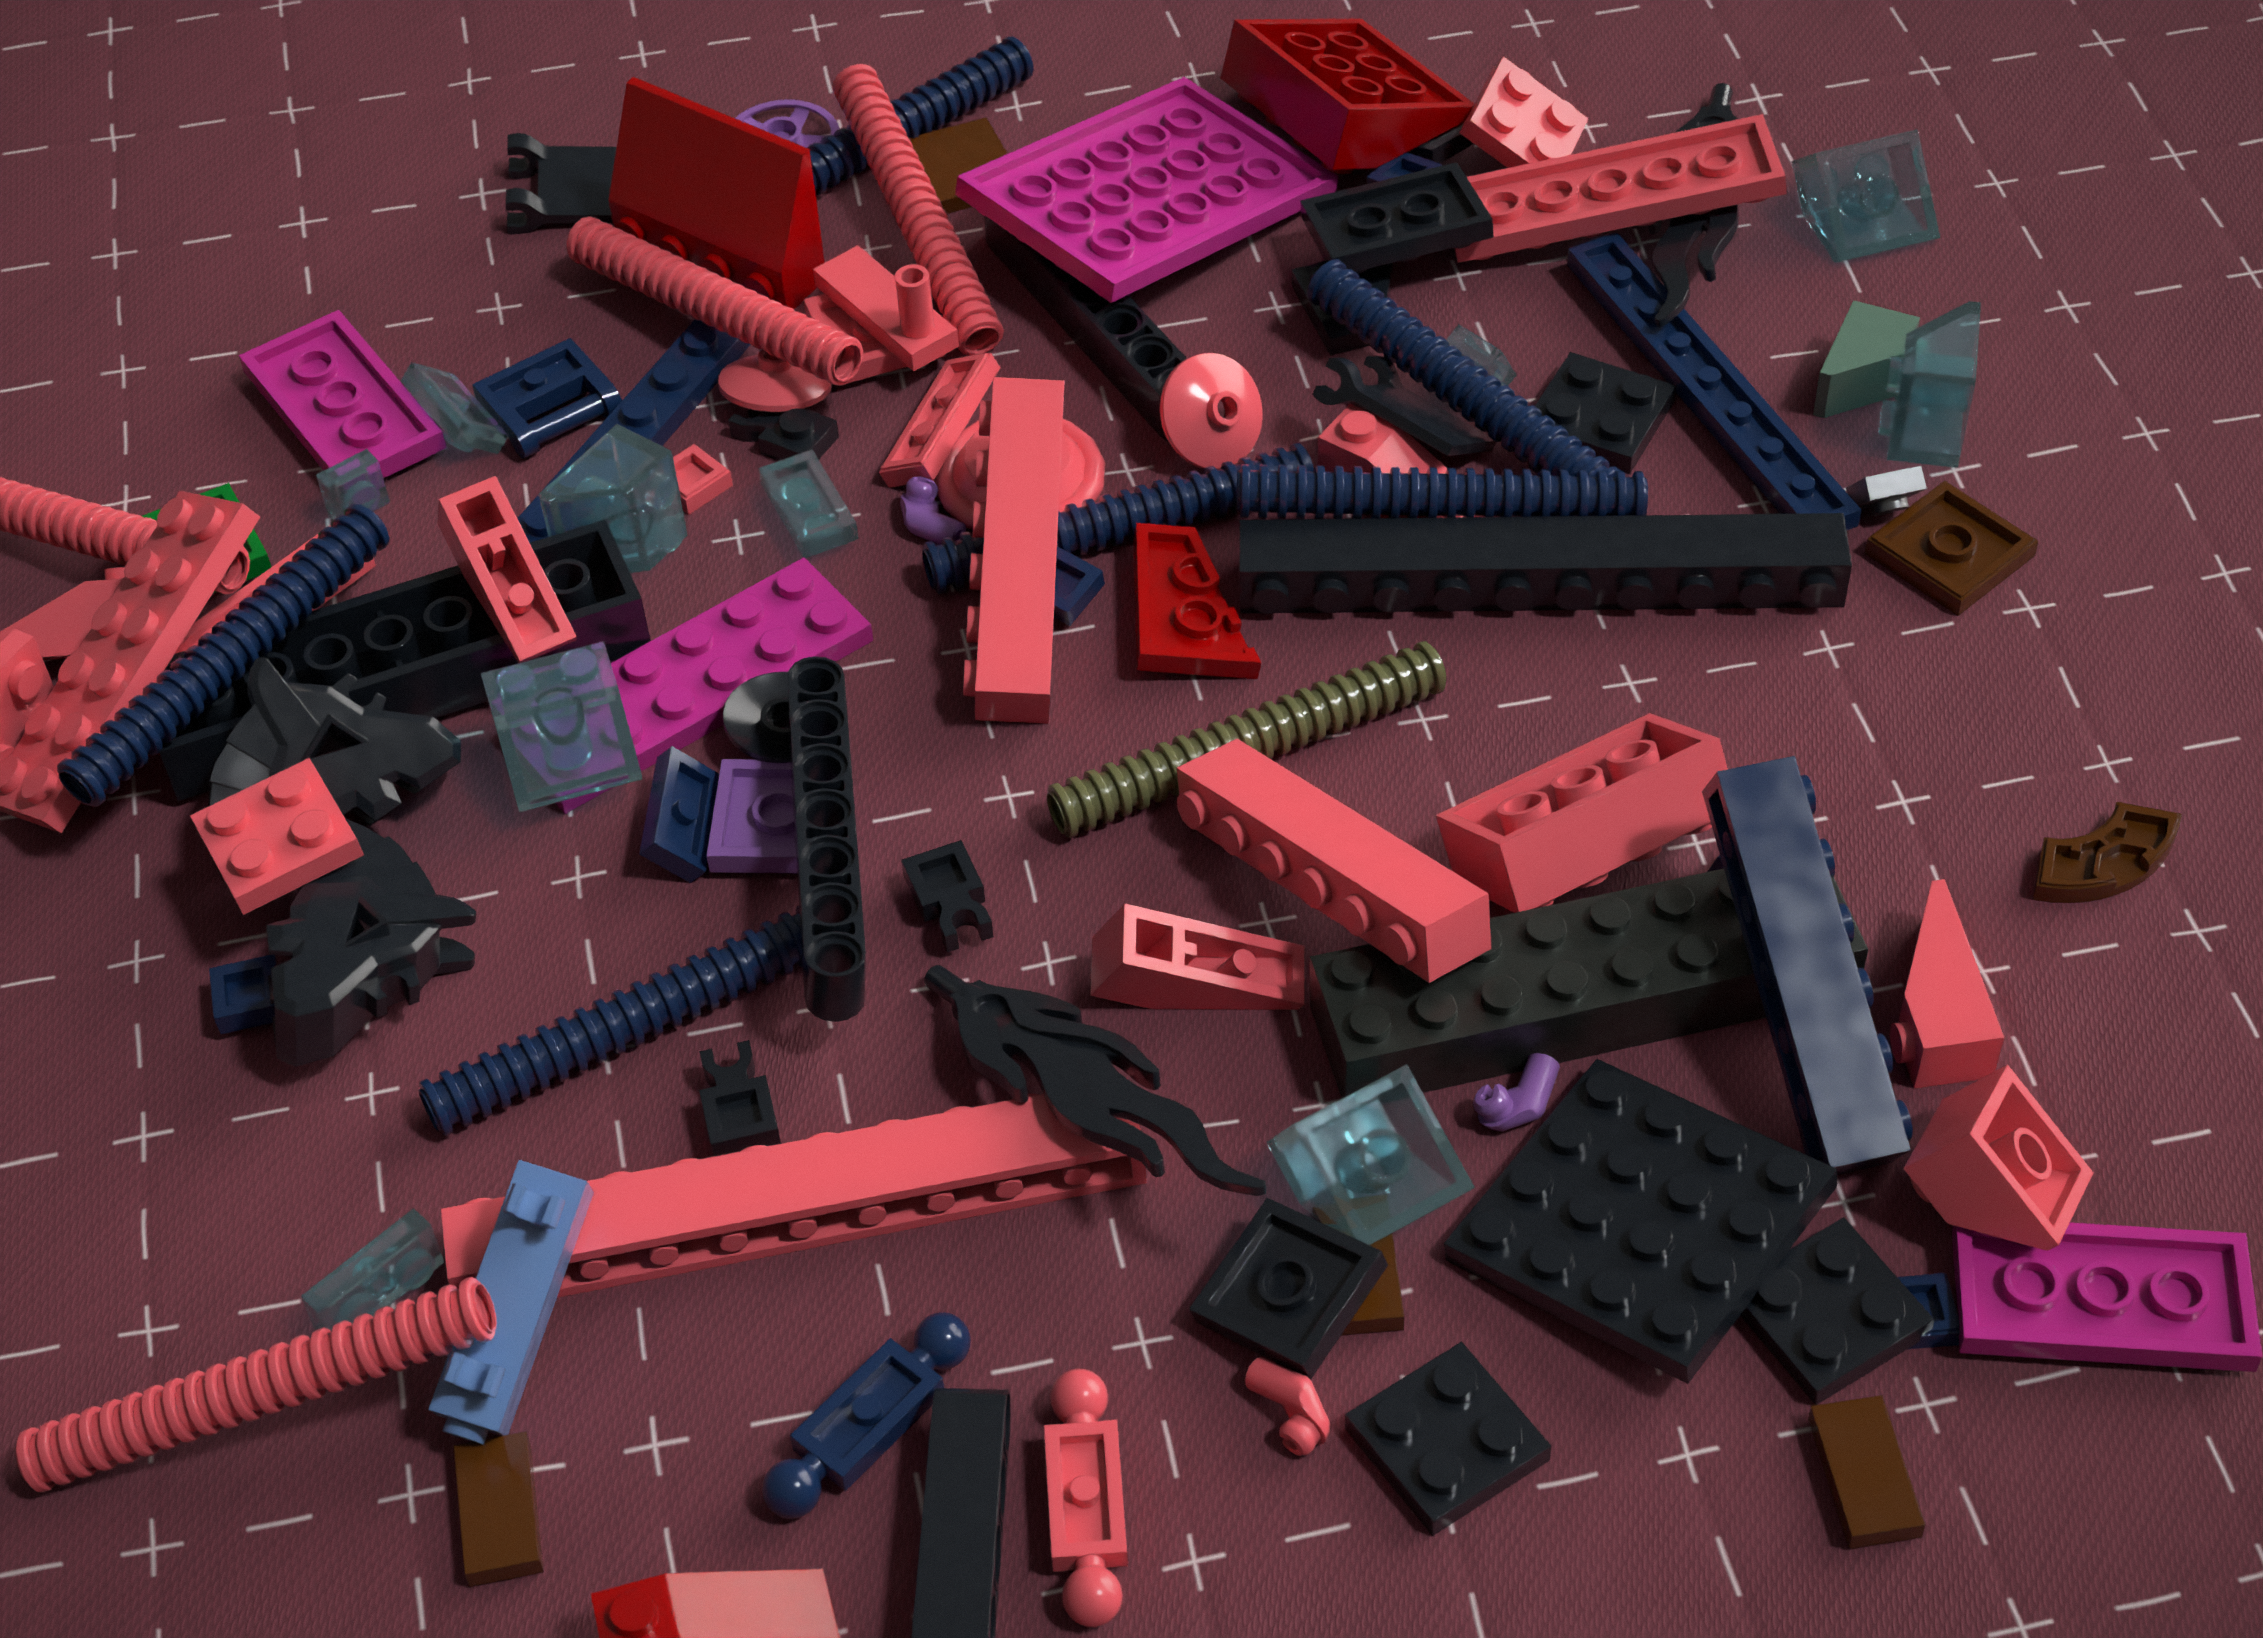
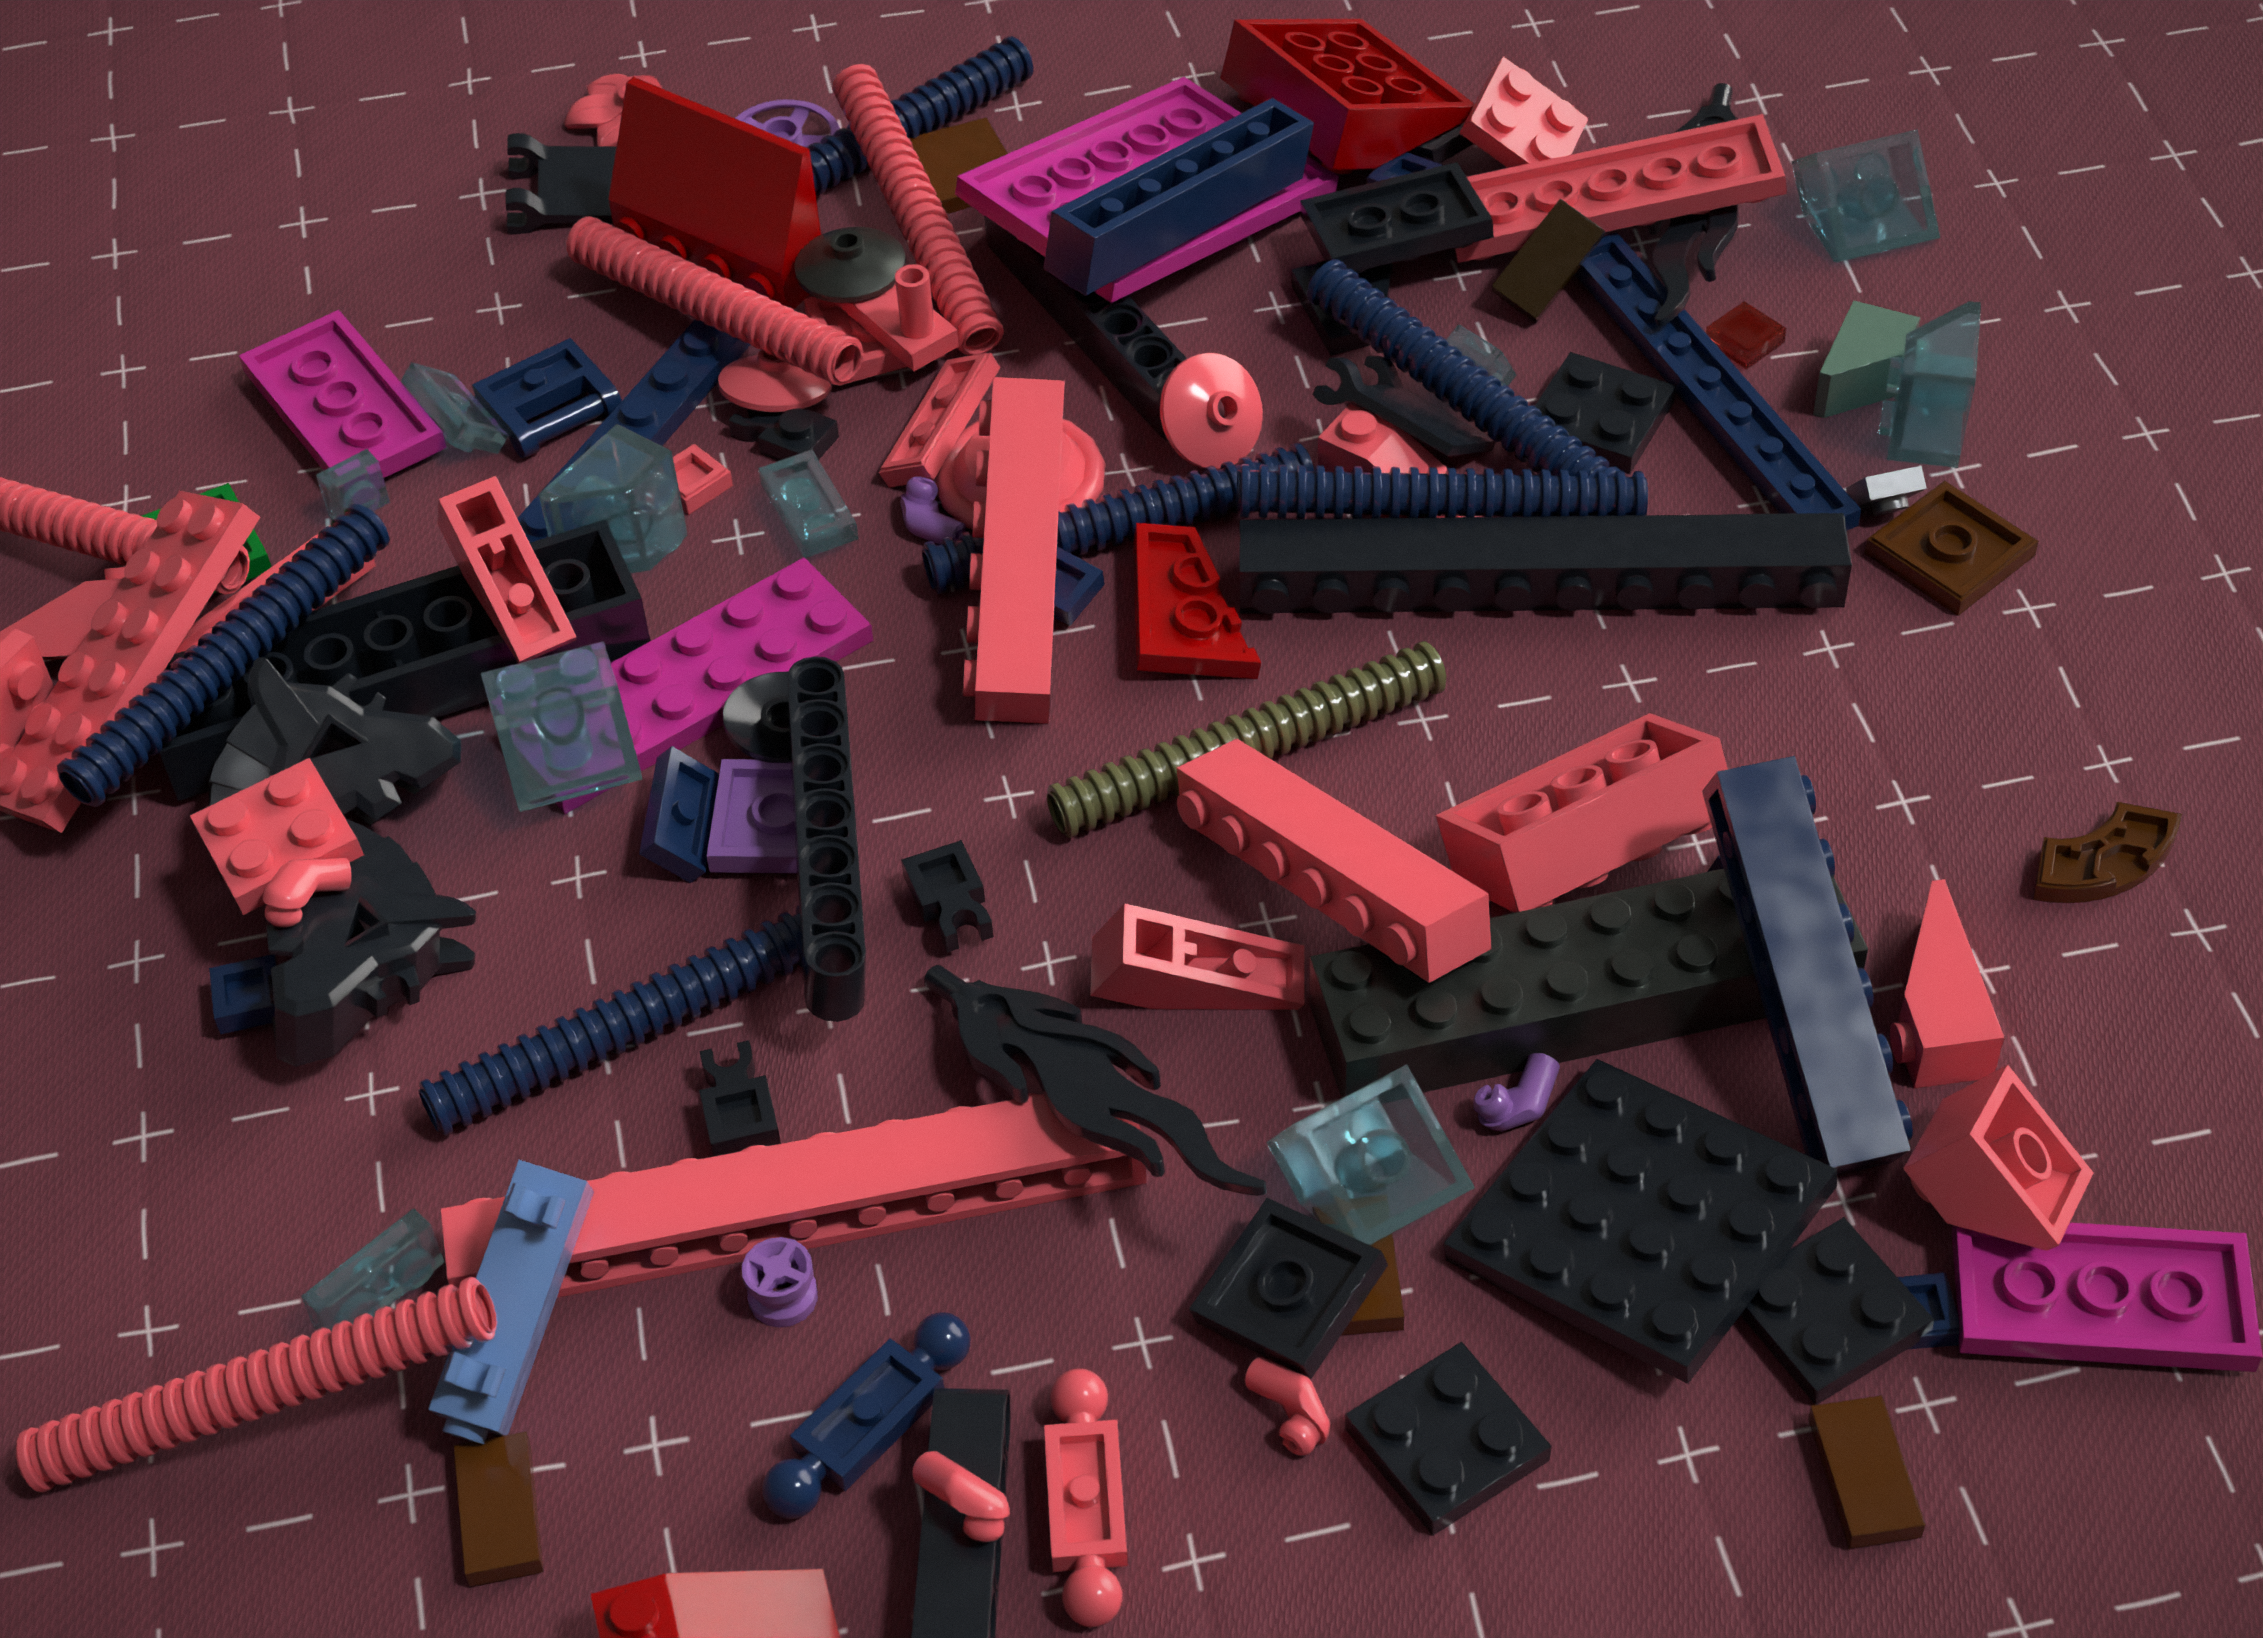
(297, 882): none -> coral arm
(603, 107): none -> coral plate
(773, 1265): none -> medium lavender wheel
(849, 264): none -> pearl dark grey dish
(966, 1493): none -> coral arm
(1177, 196): none -> dark blue brick
(1548, 260): none -> dark brown tile
(1746, 334): none -> clear red tile

